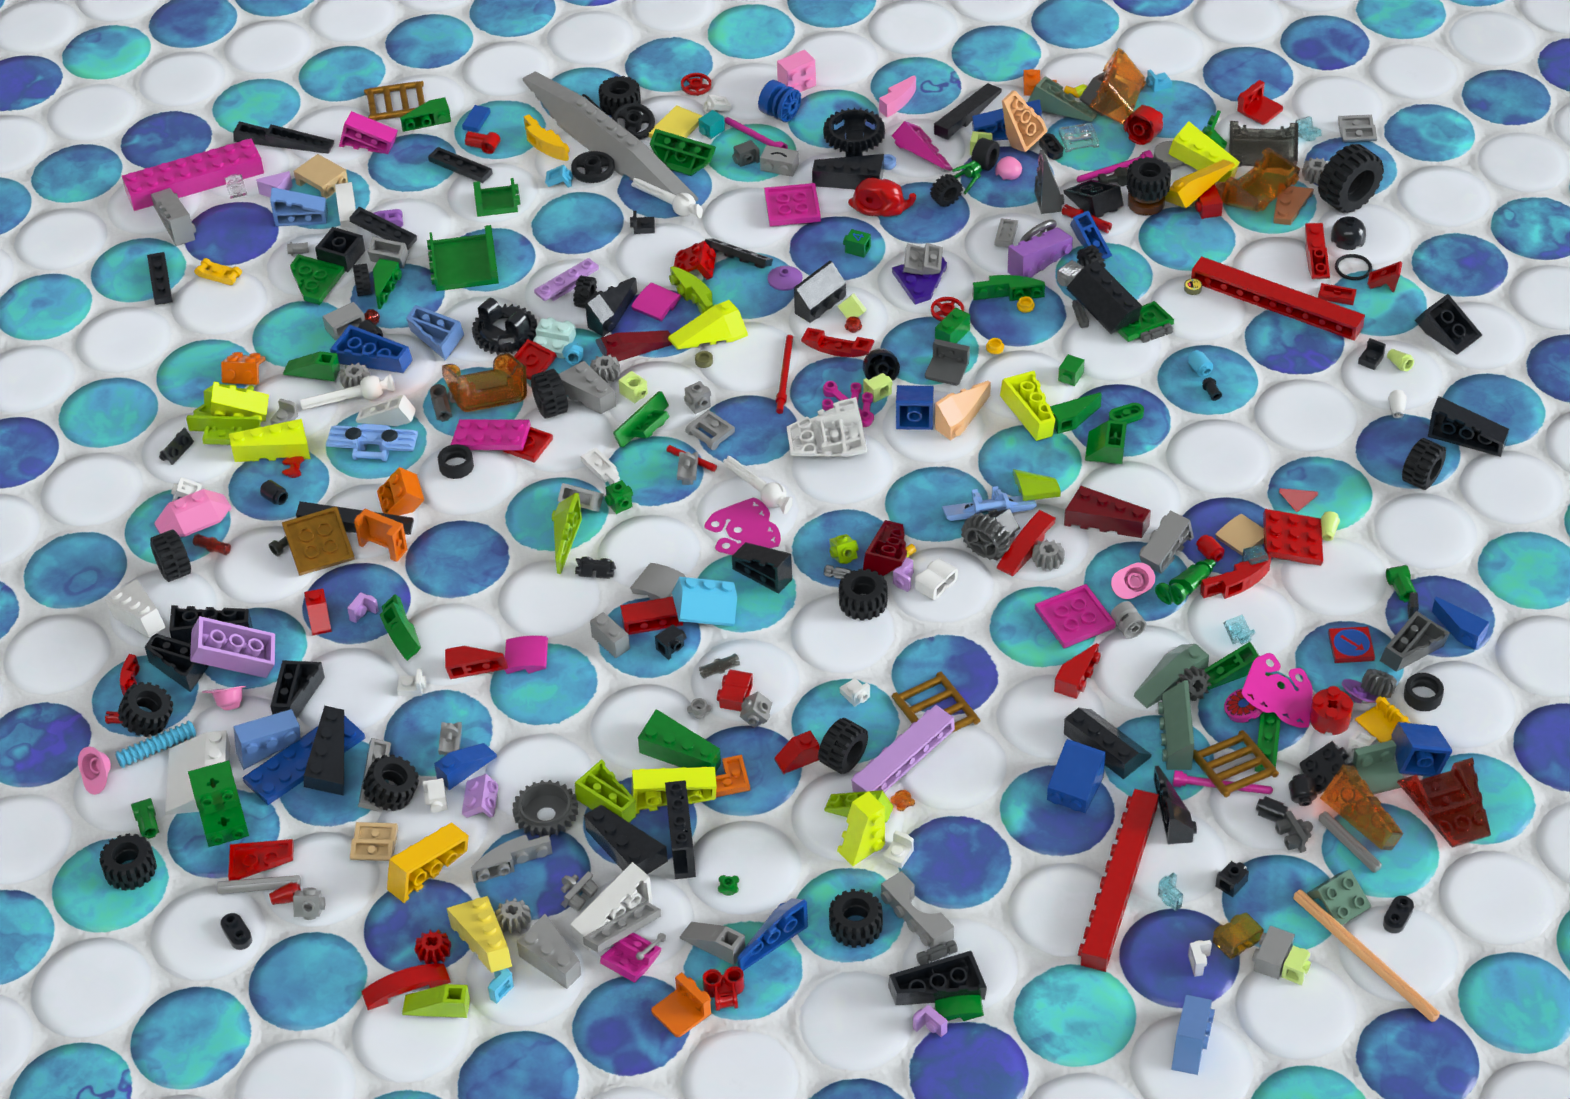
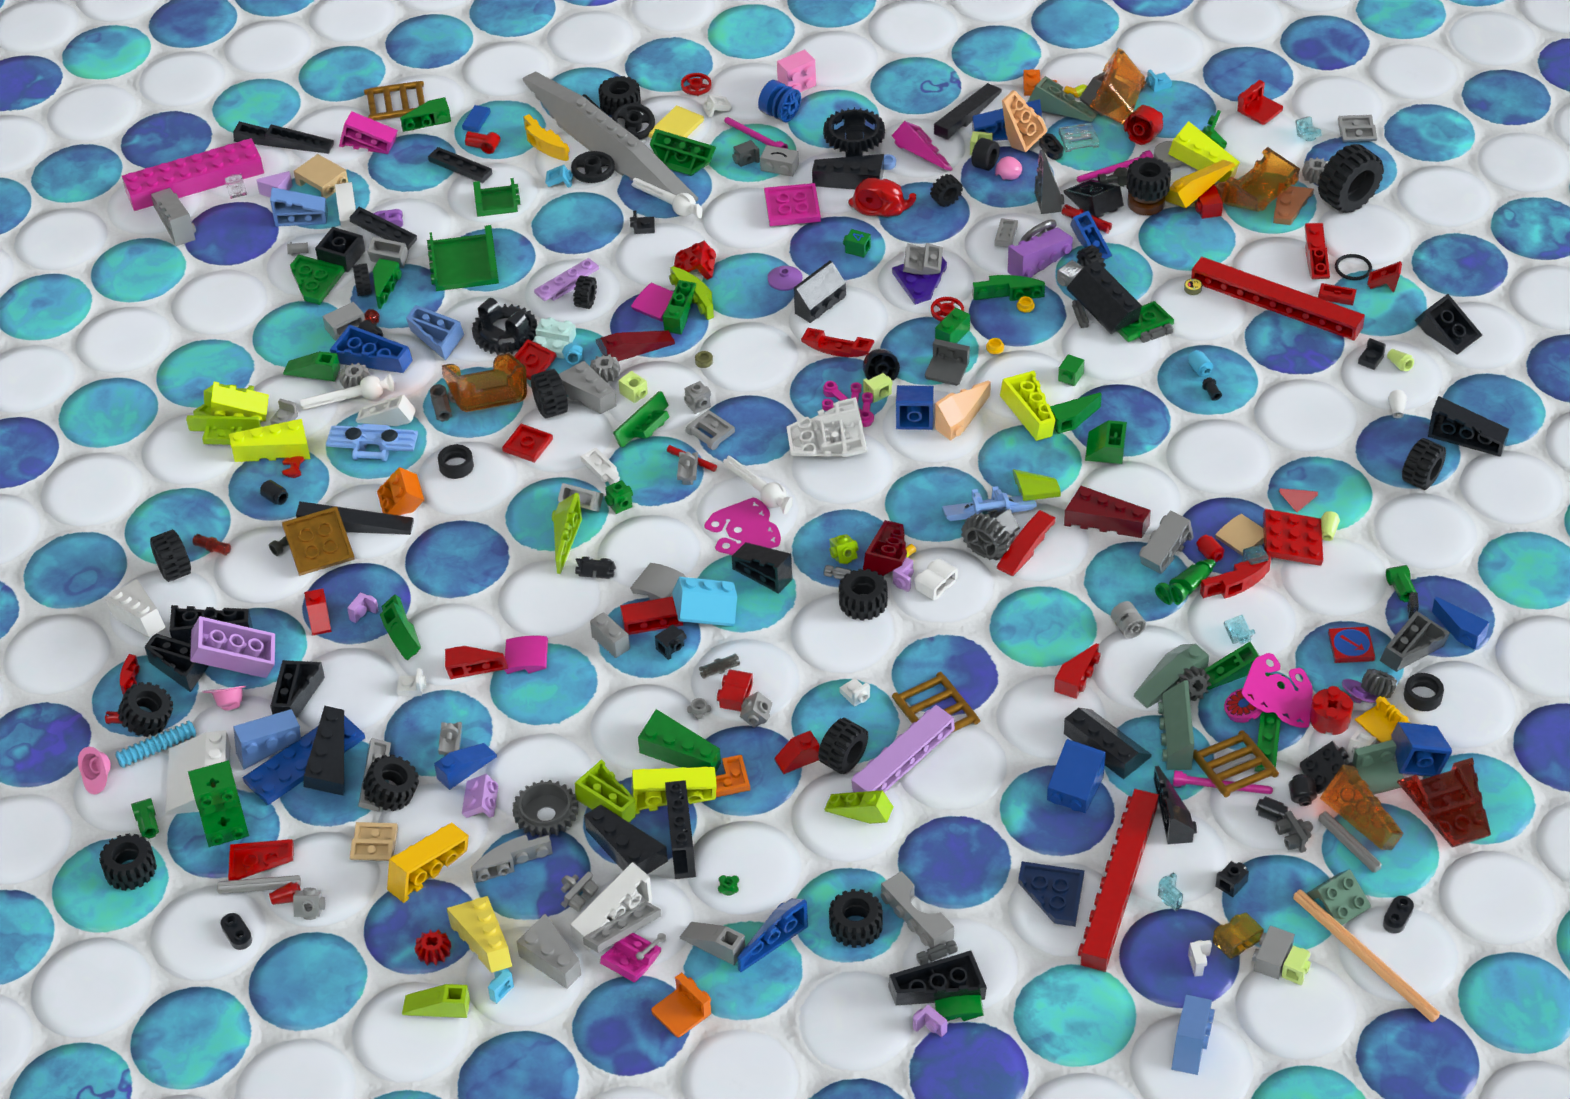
(159, 278): black plate -> none
(177, 447): black hinge -> none
(184, 488): white bracket -> none
(193, 513): bright pink wedge -> none
(217, 272): yellow plate -> none
(241, 368): orange bracket -> none
(381, 531): orange panel -> none
(404, 981): red slope -> none
(435, 795): white brick -> none
(491, 434): dark pink plate -> none
(513, 916): light grey gear -> none
(608, 307): black wedge -> none
(679, 307): none -> green slope
(711, 124): teal brick -> none
(716, 324): neon yellow wedge -> none
(724, 988): red piece -> none
(745, 255): black plate -> none
(781, 396): red bar -> none
(852, 307): yellowish green panel -> none
(853, 324): clear red plate -> none
(865, 829): neon yellow wedge -> none
(897, 96): bright pink slope -> none
(899, 850): white bracket -> none
(902, 800): clear orange plate -> none
(970, 170): green plant -> none
(1048, 555): light grey gear -> none
(1054, 890): none -> dark blue plate
(1075, 616): dark pink plate -> none
(1127, 413): green plate -> none
(1133, 580): bright pink piece -> none
(1248, 143): clear smoke windscreen -> none
(1348, 233): black cylinder -> none

